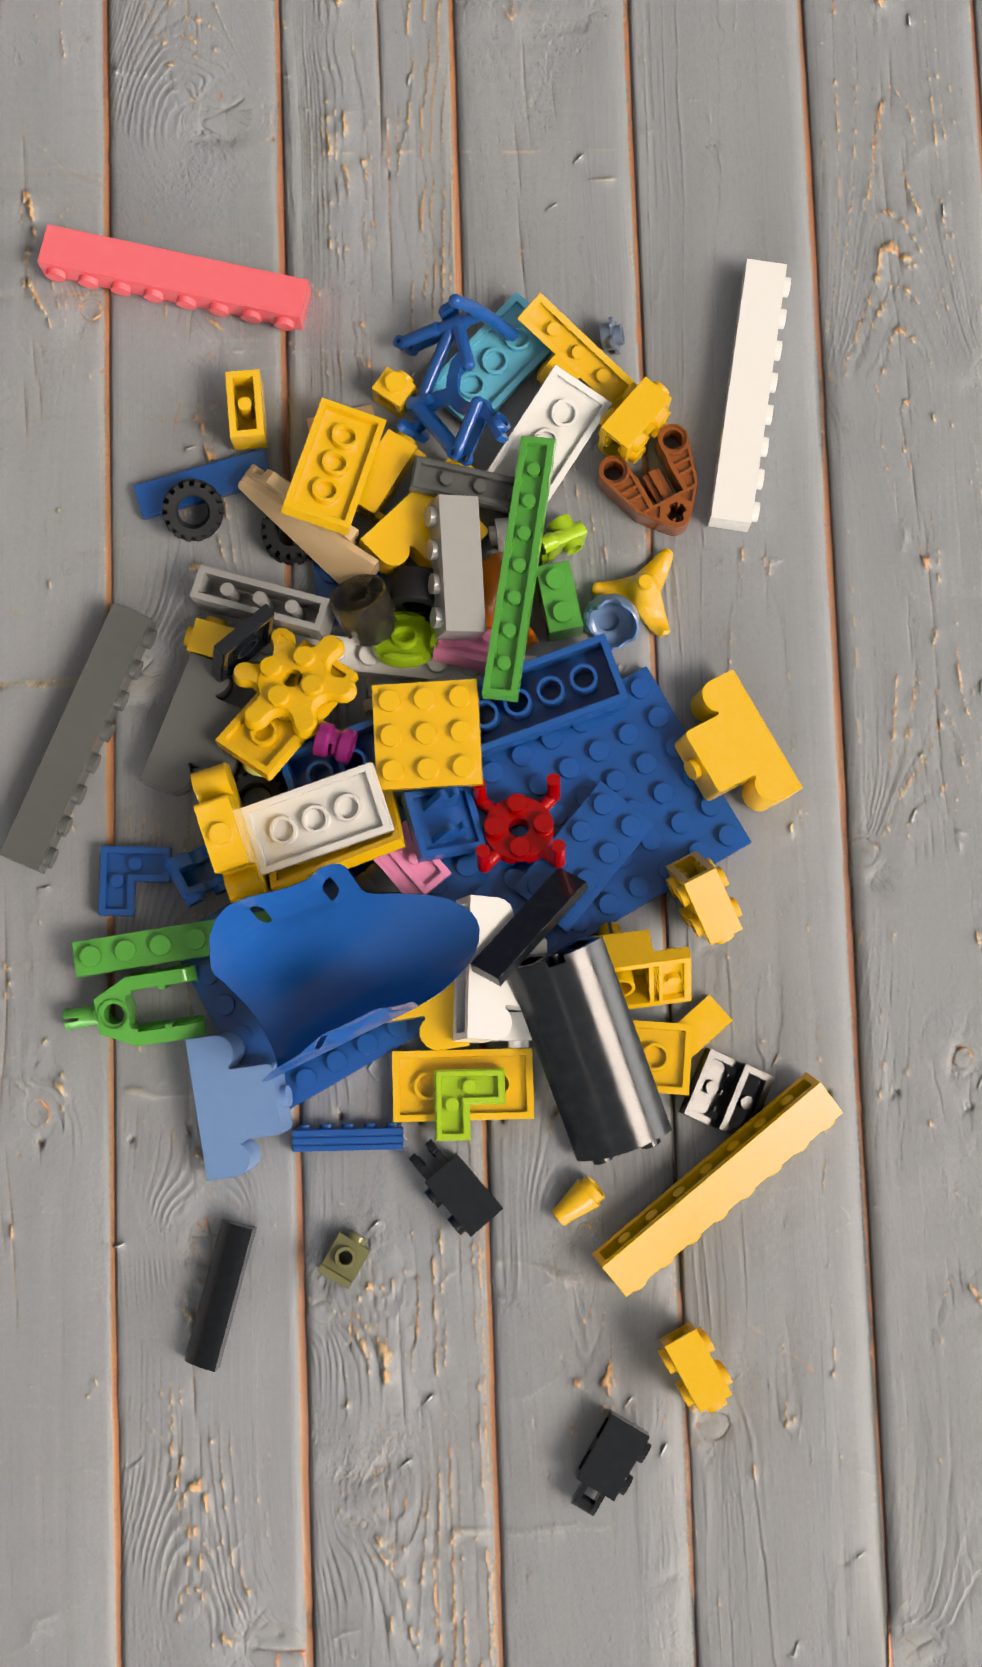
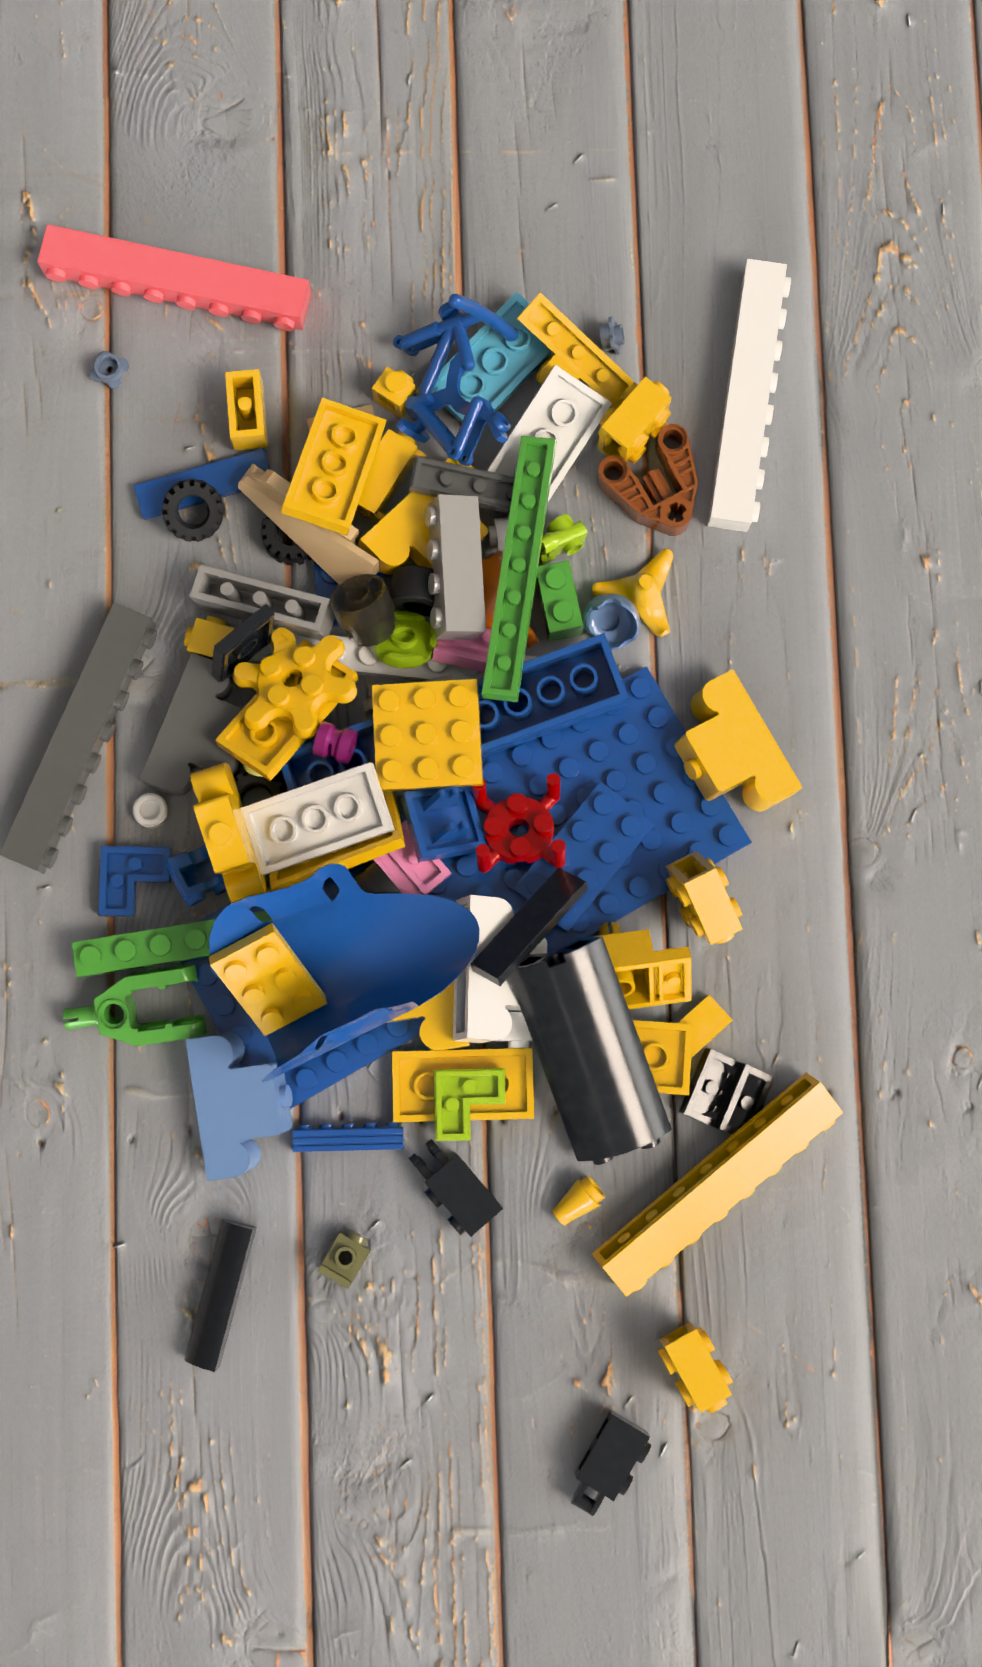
(105, 360): none -> sand blue plate
(150, 810): none -> white tile
(268, 979): none -> yellow plate

